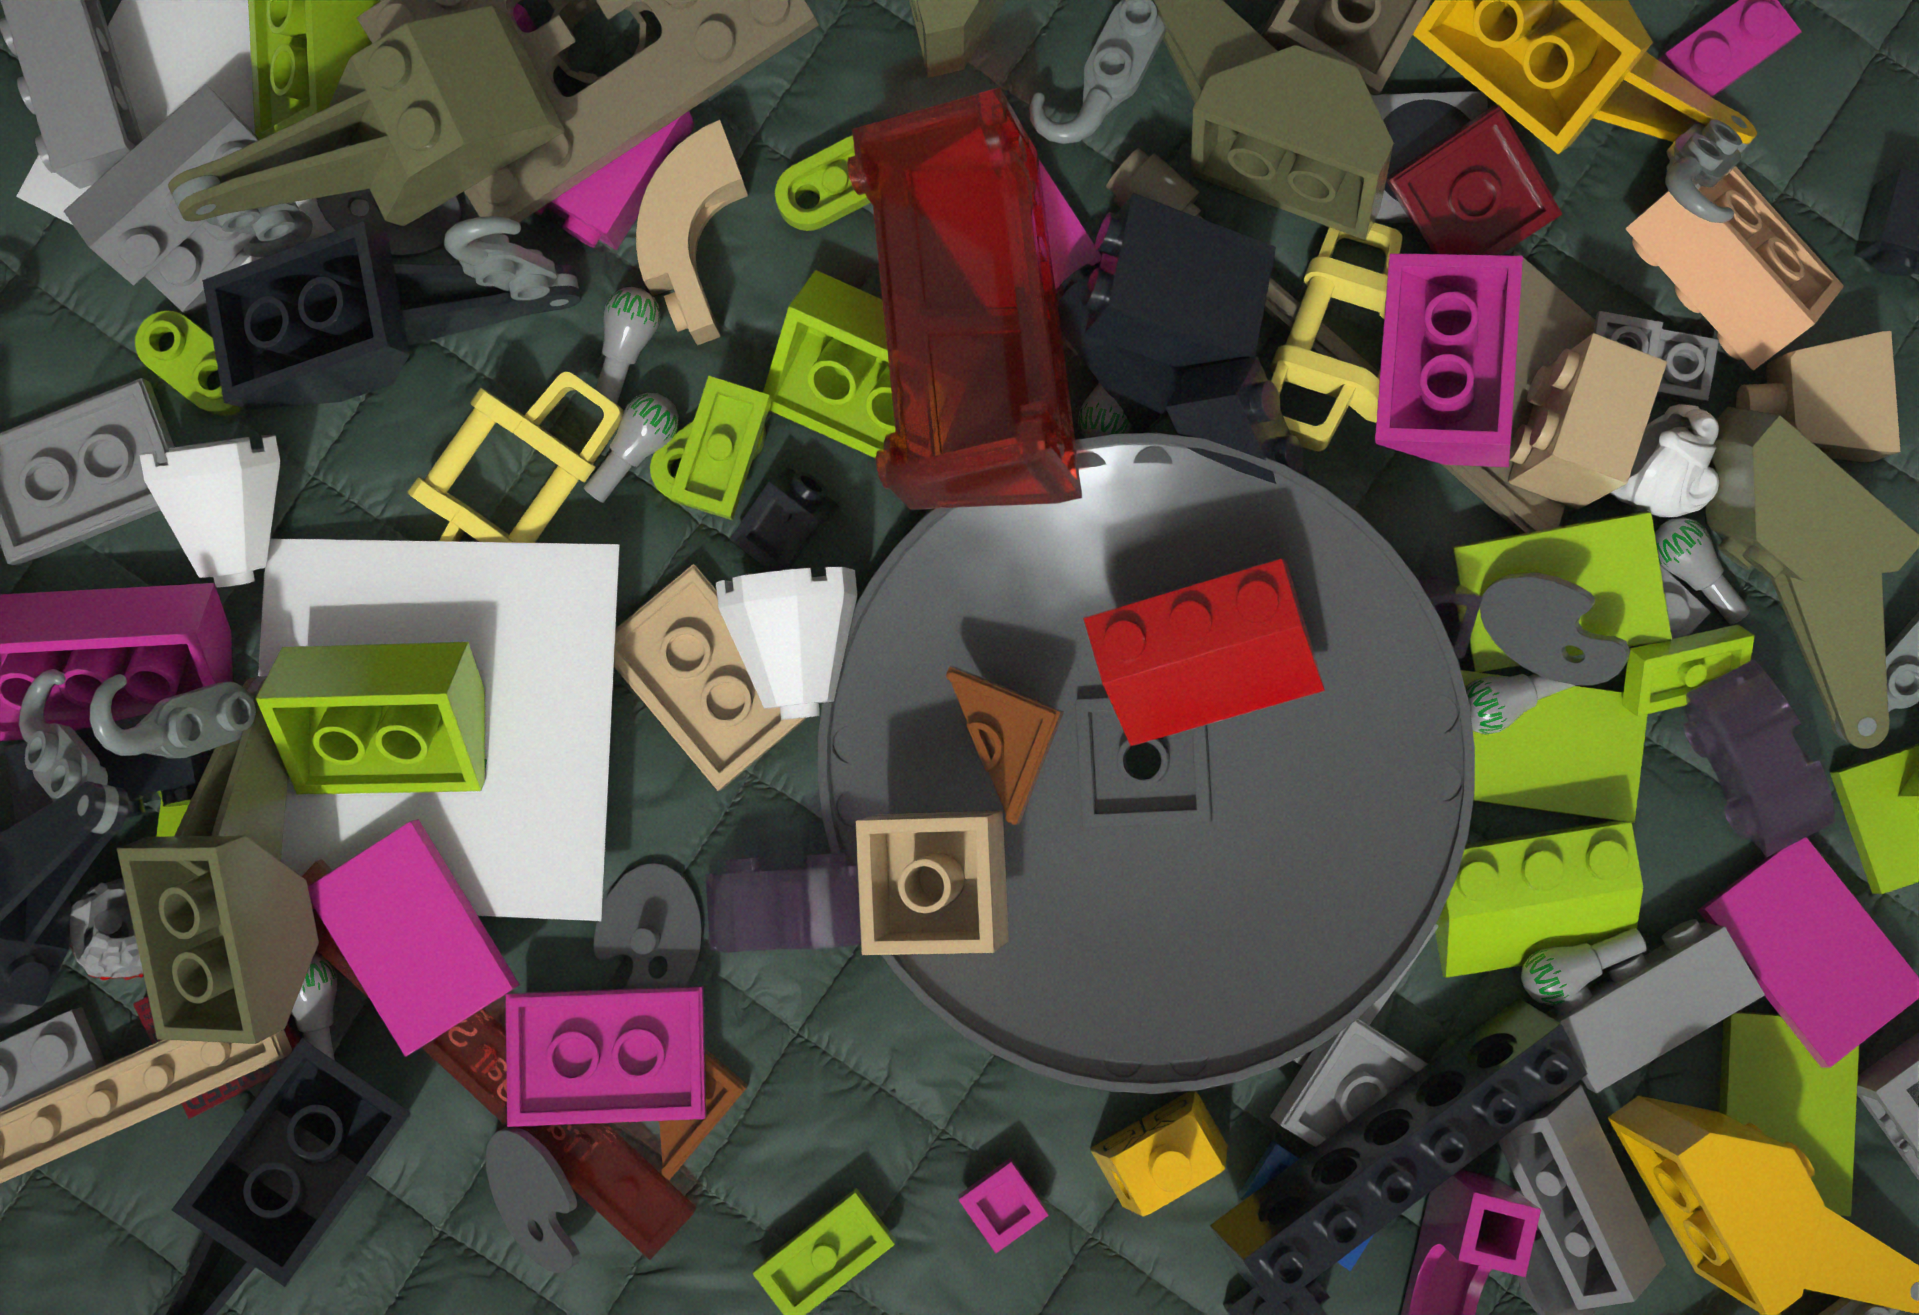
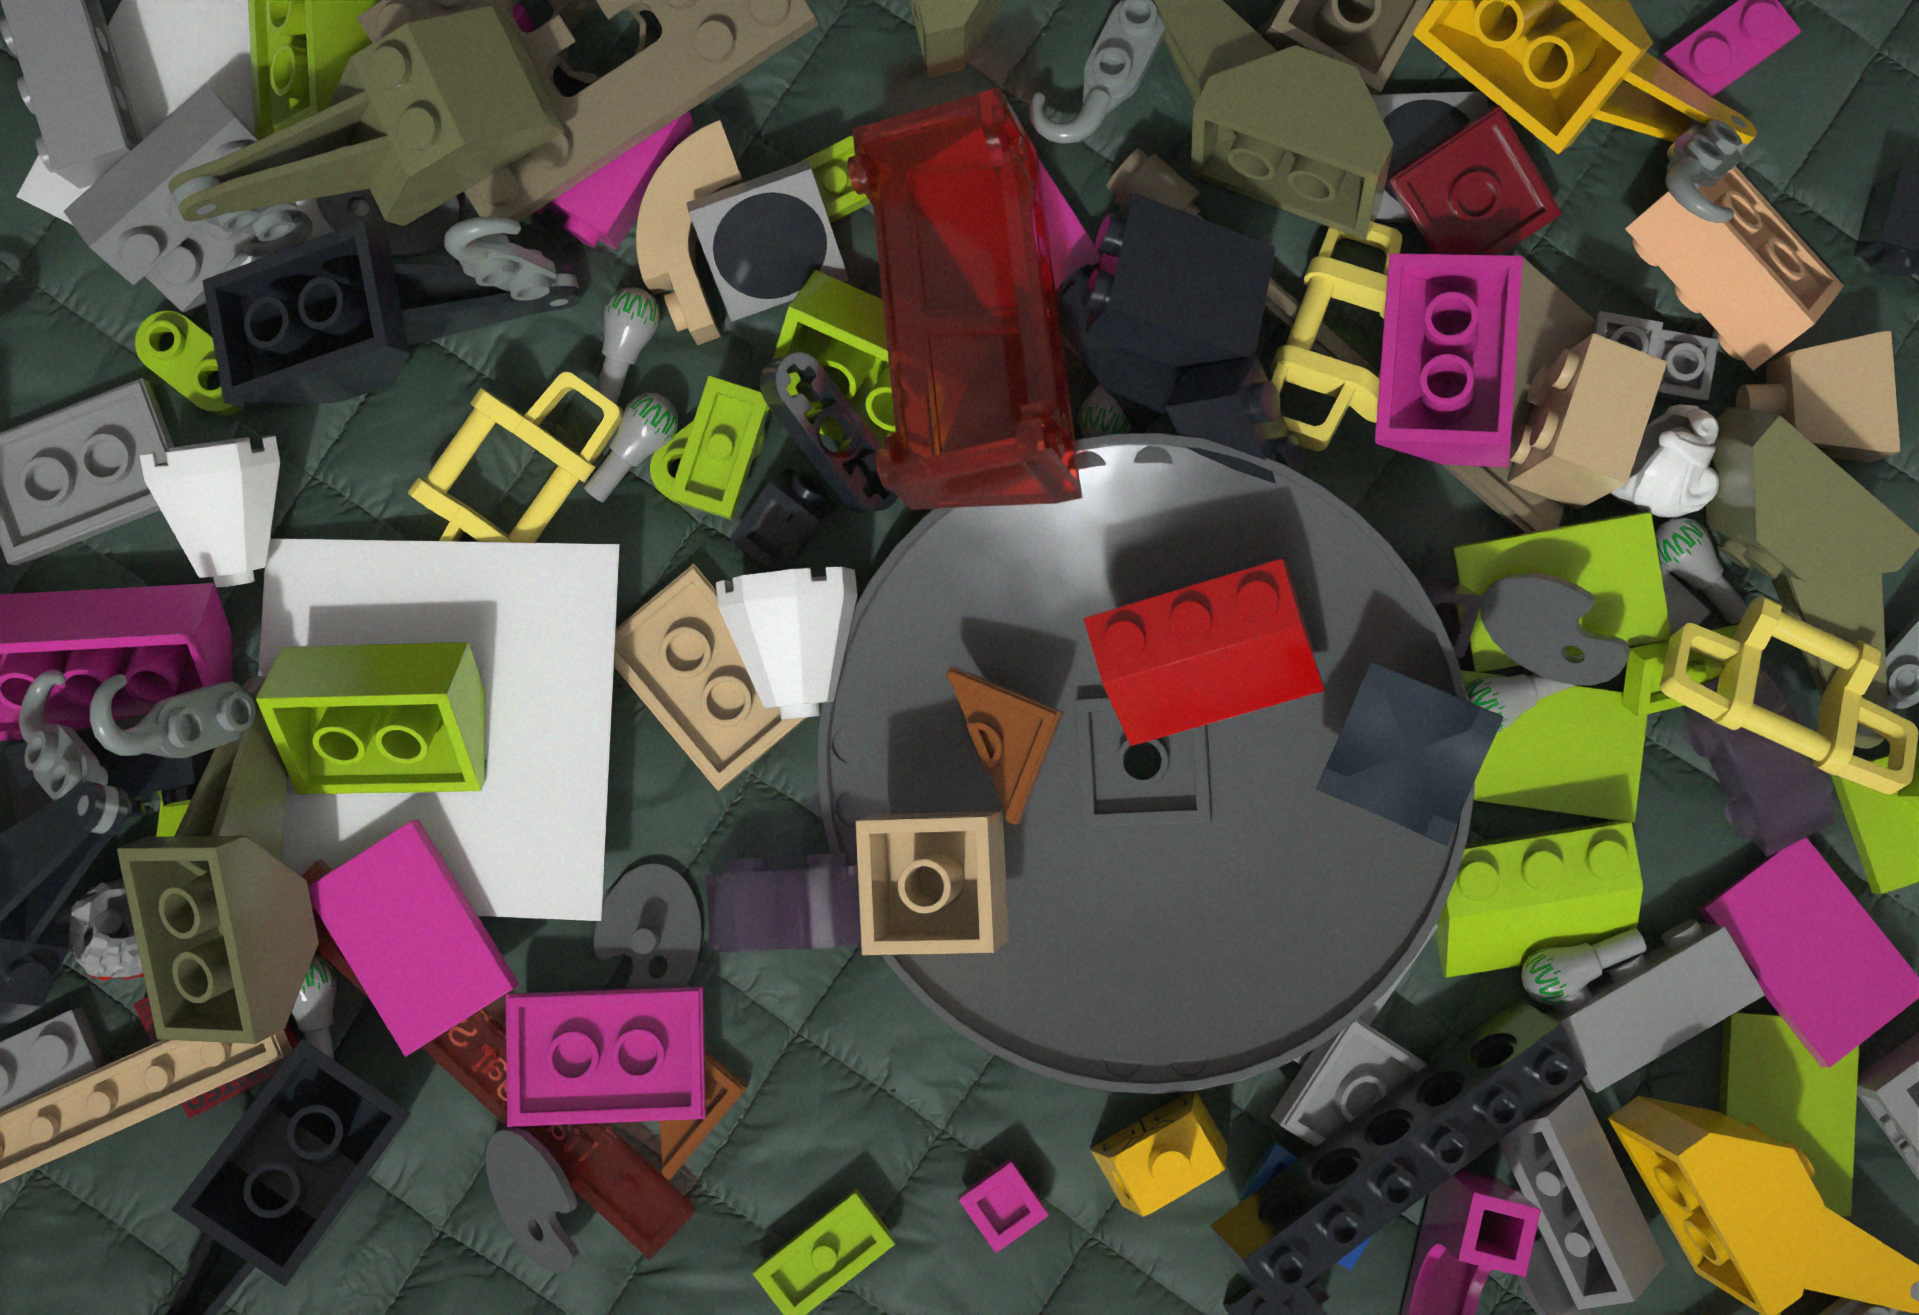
(766, 239): none -> black tile
(805, 430): none -> black beam
(1409, 752): none -> black brick
(1840, 707): none -> light yellow bar

